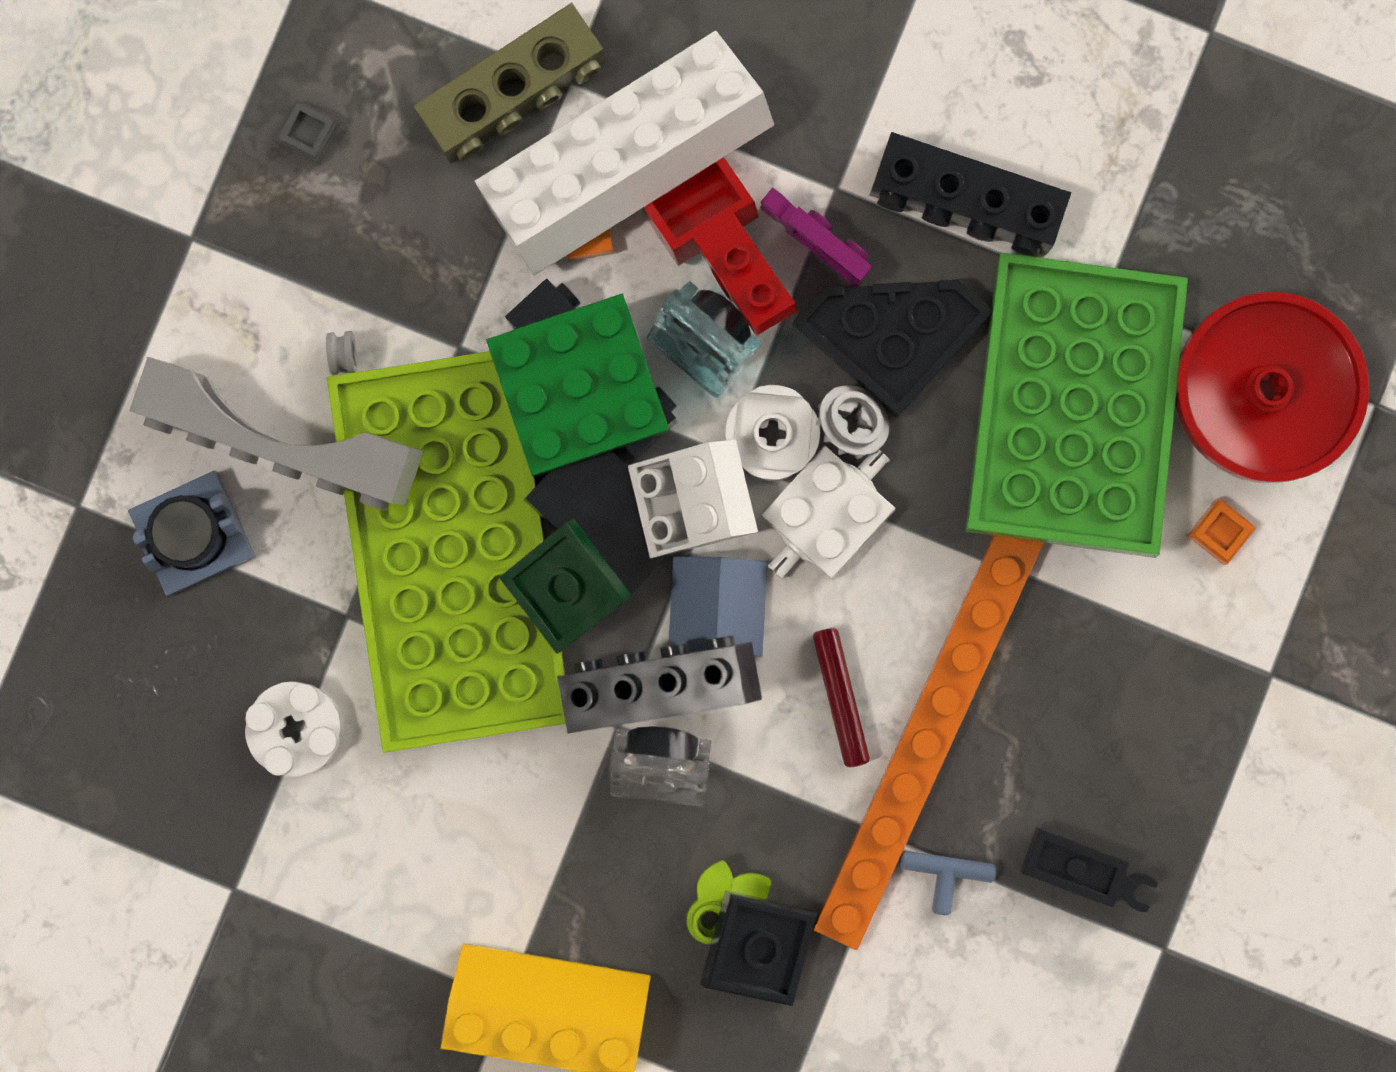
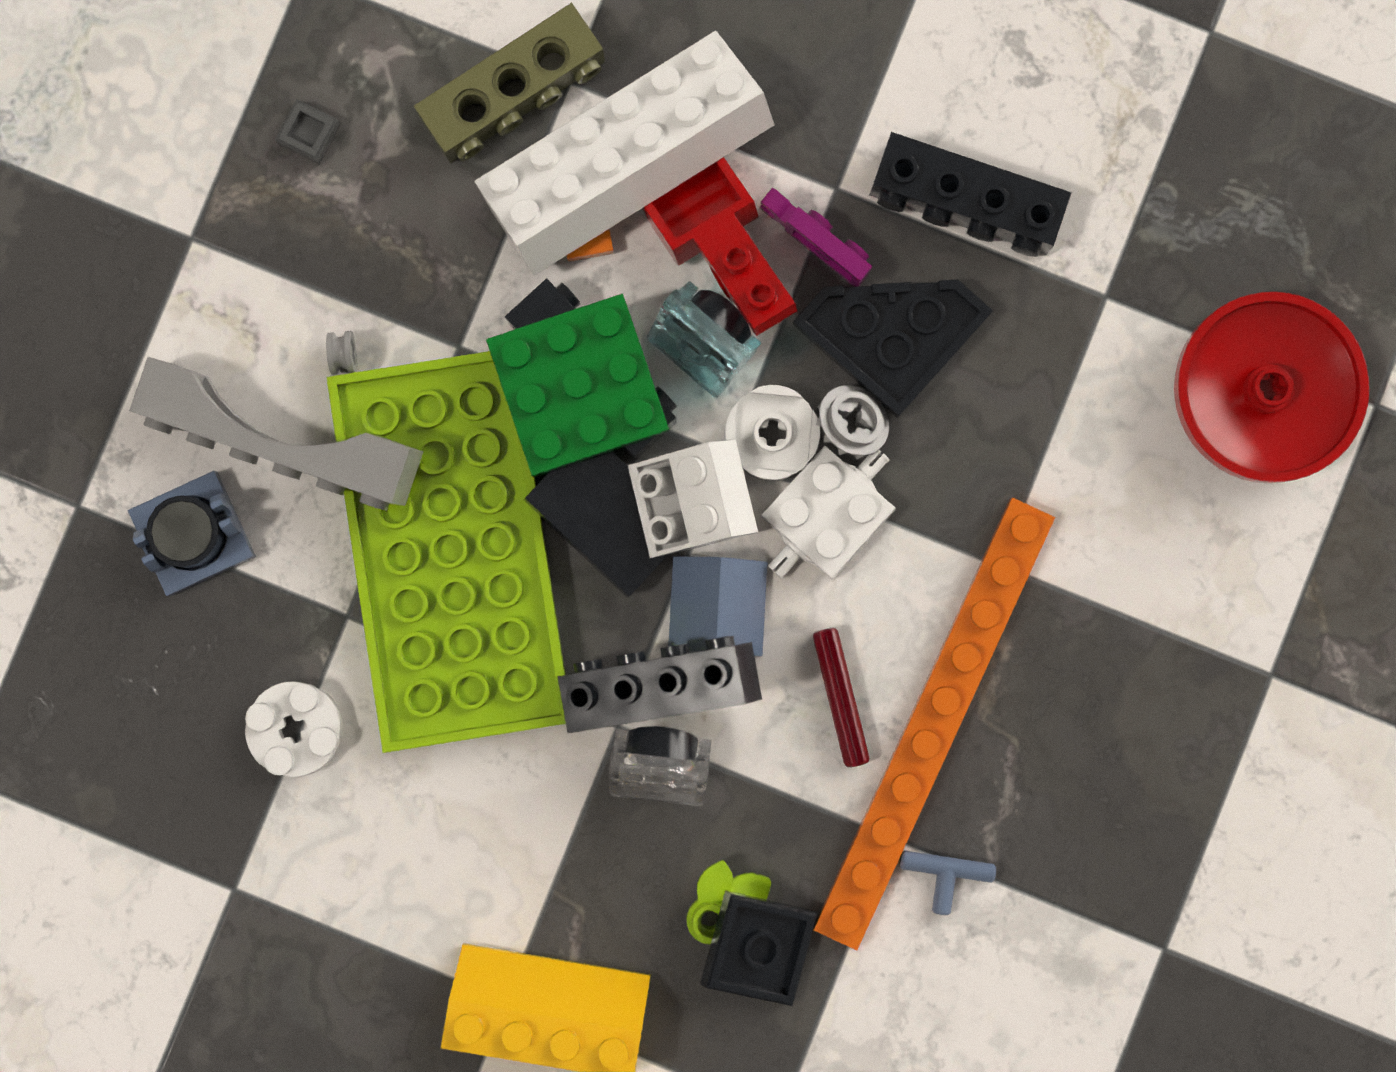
(565, 586): dark green tile -> none
(1077, 405): bright green plate -> none
(1083, 870): black plate -> none
(1221, 531): orange tile -> none

